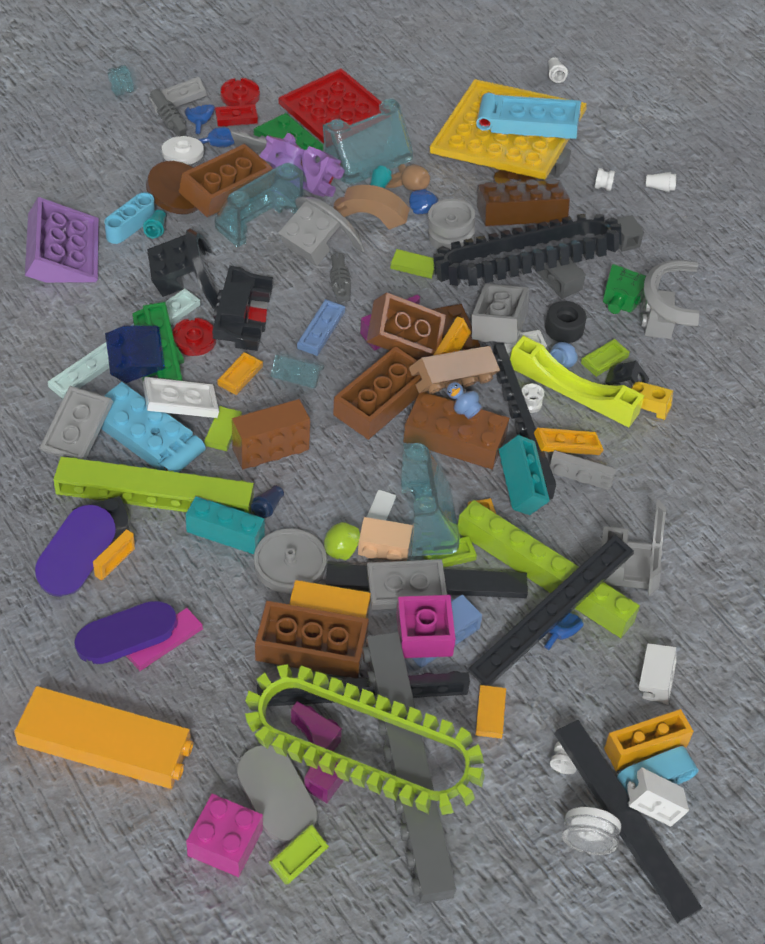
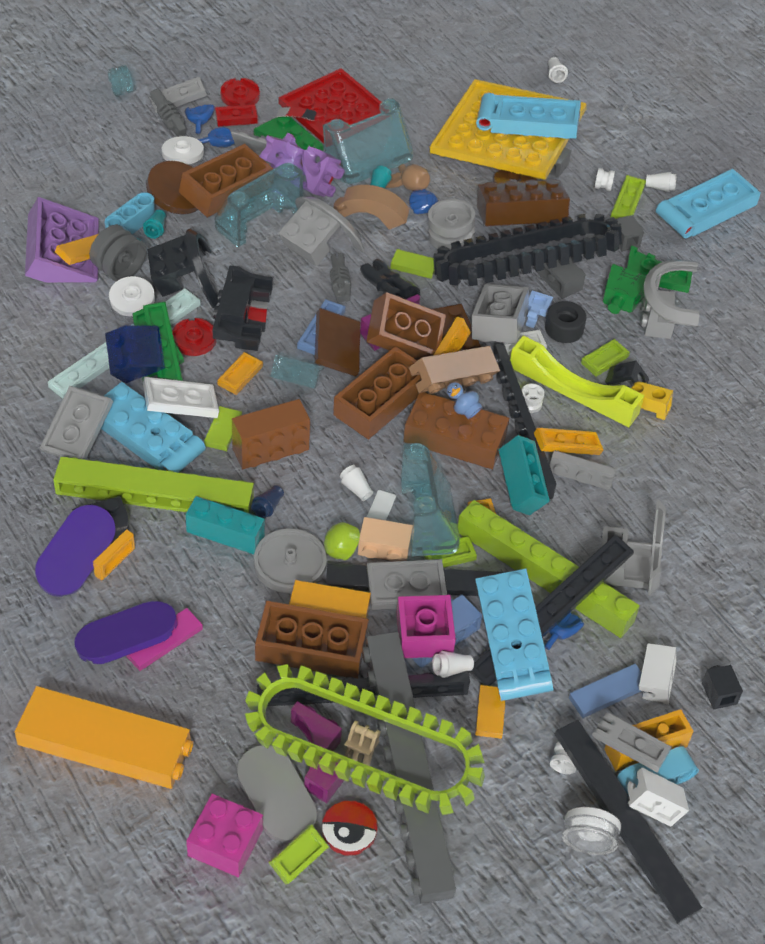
(76, 250): none -> light orange tile
(117, 252): none -> dark grey wheel
(129, 296): none -> white piece
(296, 112): none -> sticker
(337, 342): none -> reddish brown tile
(349, 827): none -> tile
(355, 481): none -> white cone
(361, 742): none -> tan arm
(388, 281): none -> black piece
(451, 663): none -> white cone
(509, 622): none -> medium azure hinge
(538, 305): none -> light blue plate
(564, 354): medium blue animal -> none
(606, 691): none -> medium blue tile
(628, 197): none -> lime tile
(631, 741): none -> light grey hinge
(672, 280): none -> green wing
(709, 204): none -> medium azure hinge
(722, 686): none -> black brick

